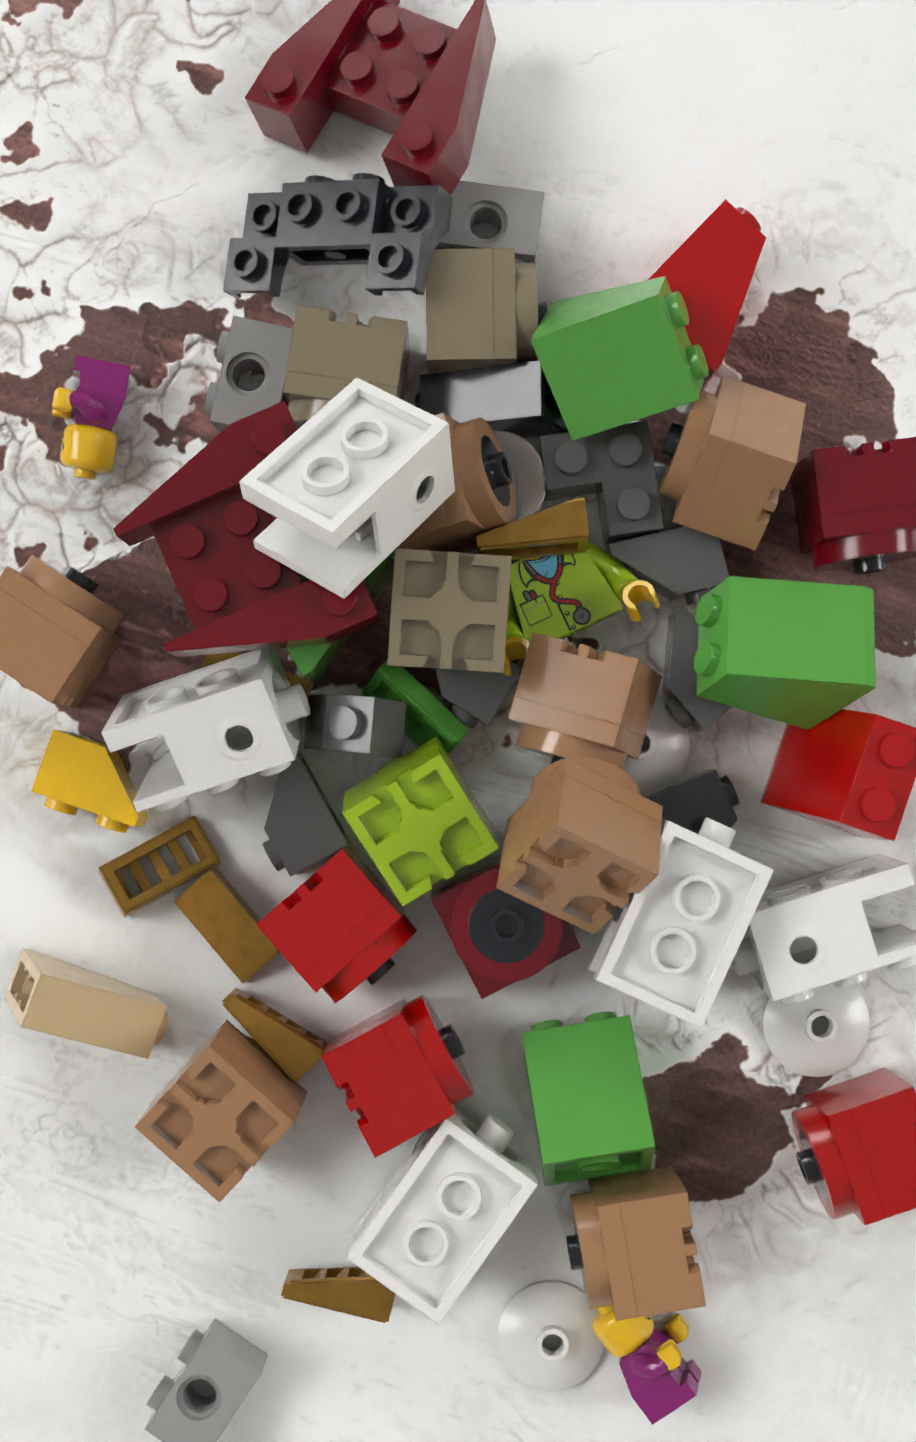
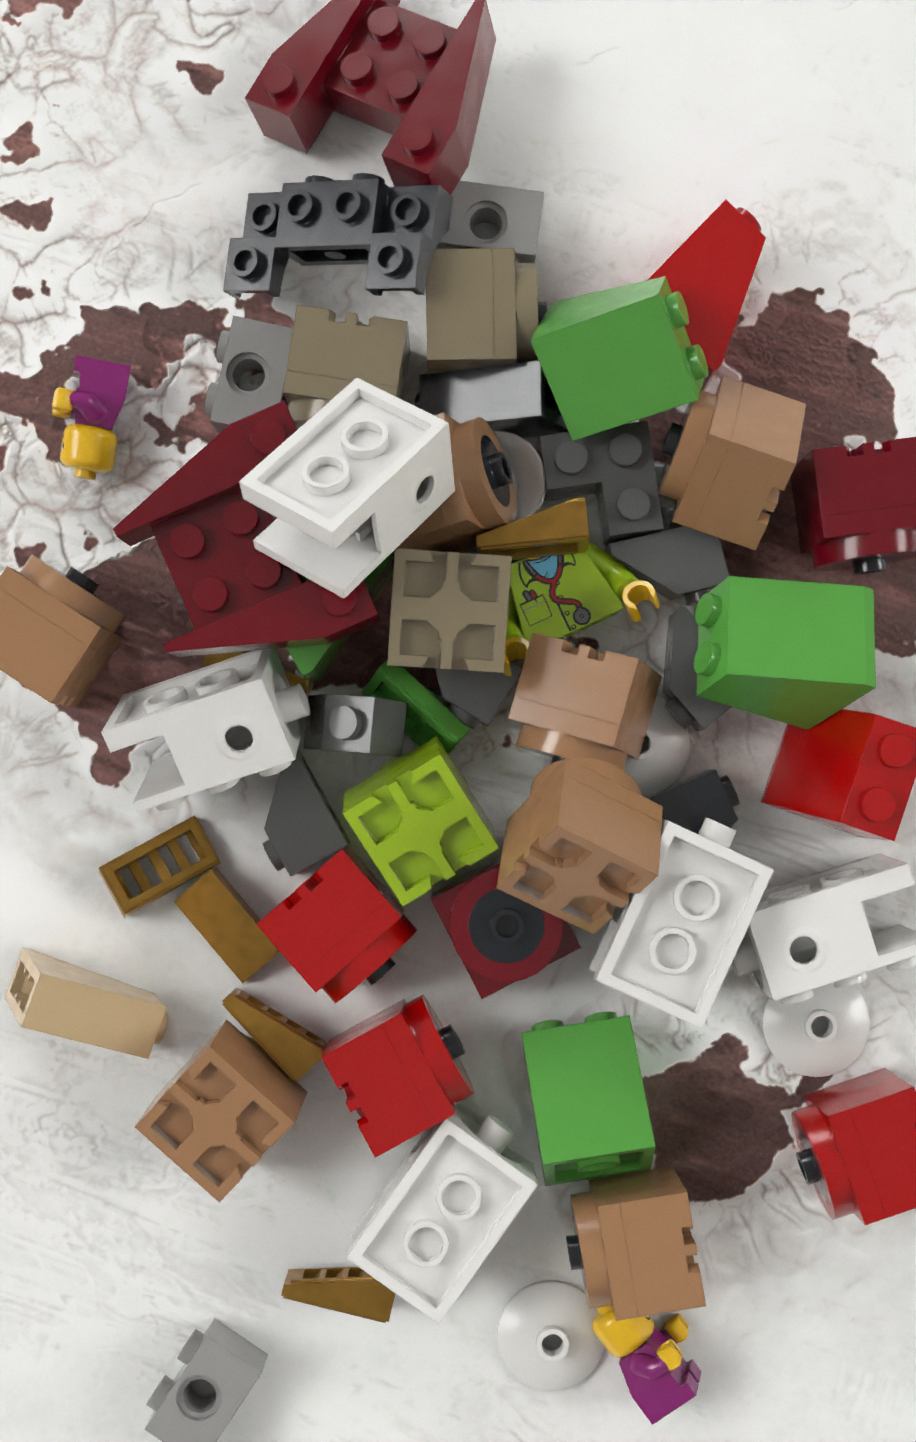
(87, 777): yellow slope -> none

